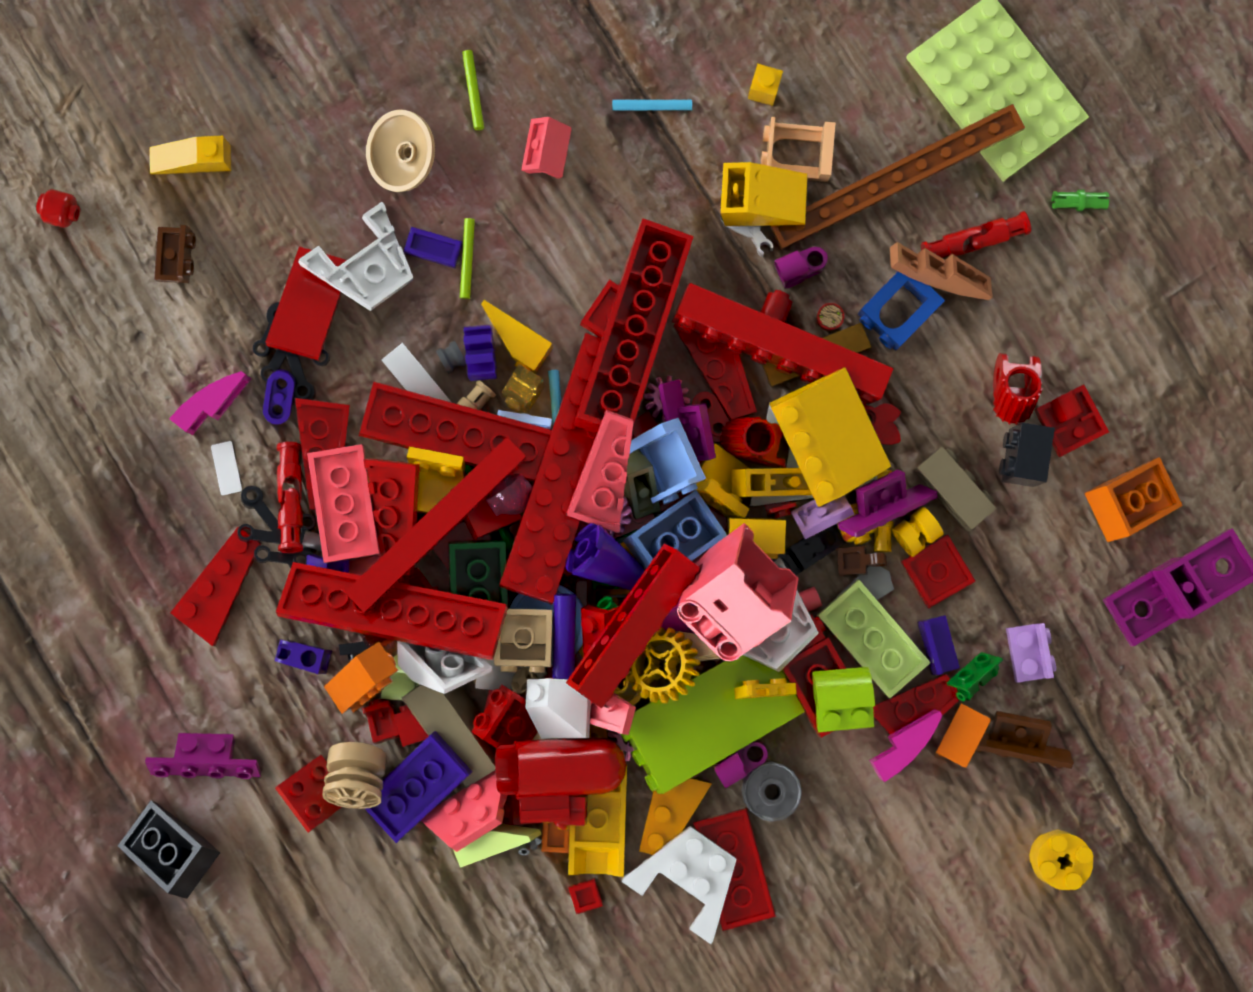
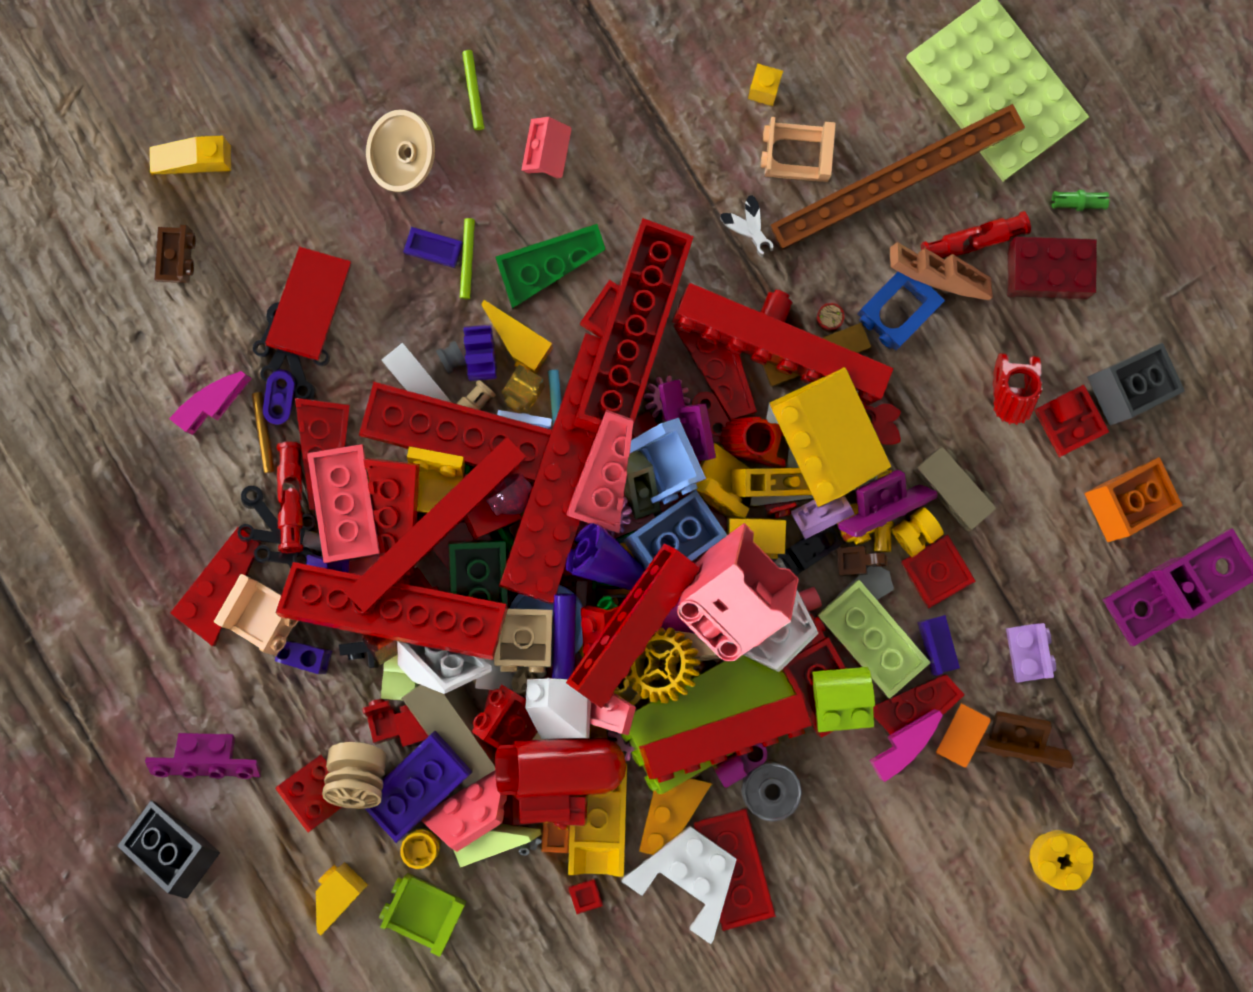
(58, 208): red head -> none
(226, 468): white sticker -> none
(252, 615): none -> light nougat panel
(263, 433): none -> pearl gold bar
(338, 890): none -> yellow slope
(362, 678): orange brick -> none
(371, 273): white wing -> none
(420, 848): none -> yellow wheel
(422, 912): none -> lime panel
(543, 263): none -> green wing
(640, 105): medium azure bar -> none
(724, 737): none -> red brick
(762, 195): yellow slope -> none
(776, 688): yellow wing -> none
(795, 267): magenta piece -> none
(977, 671): green hinge -> none
(1027, 454): black brick -> none
(1052, 267): none -> dark red brick
(1136, 384): none -> dark grey slope

